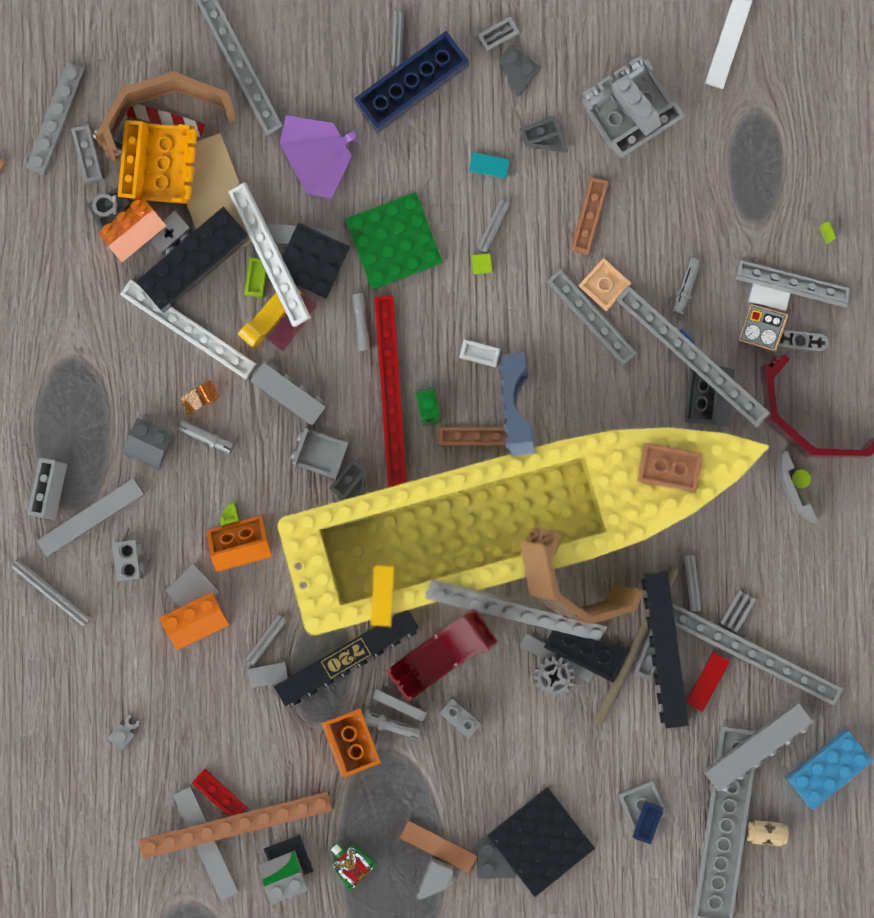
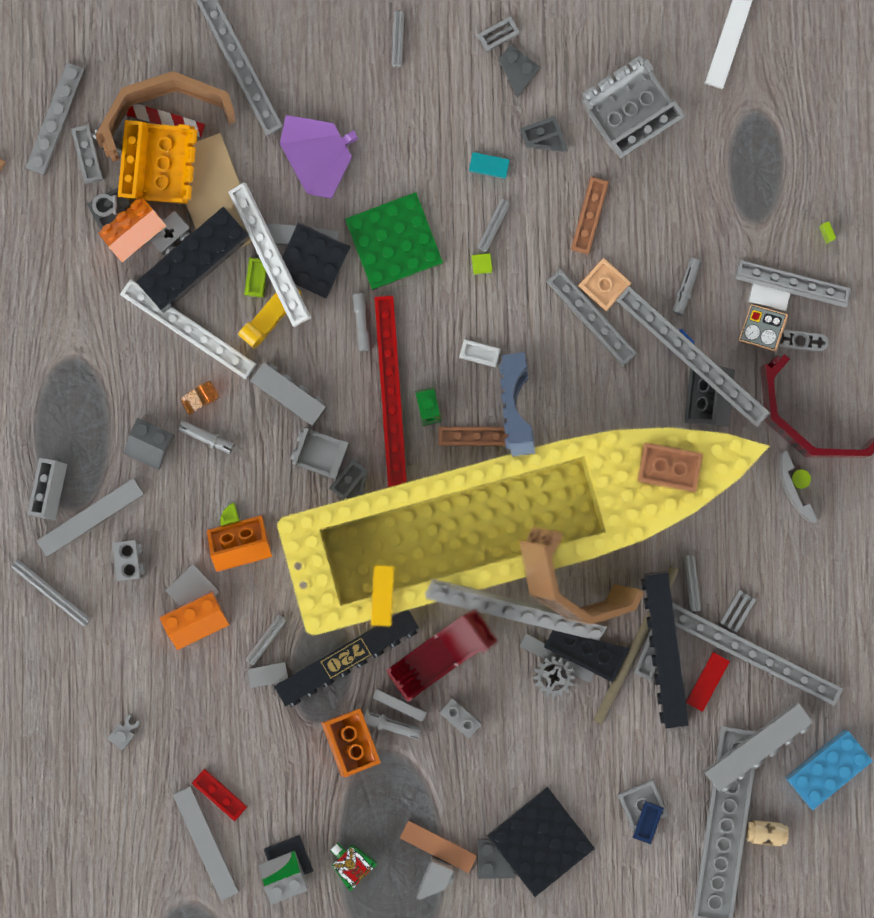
(235, 825): nougat plate -> none
(285, 331): clear pink tile -> none
(411, 82): dark blue brick -> none
(636, 104): light grey brick -> none

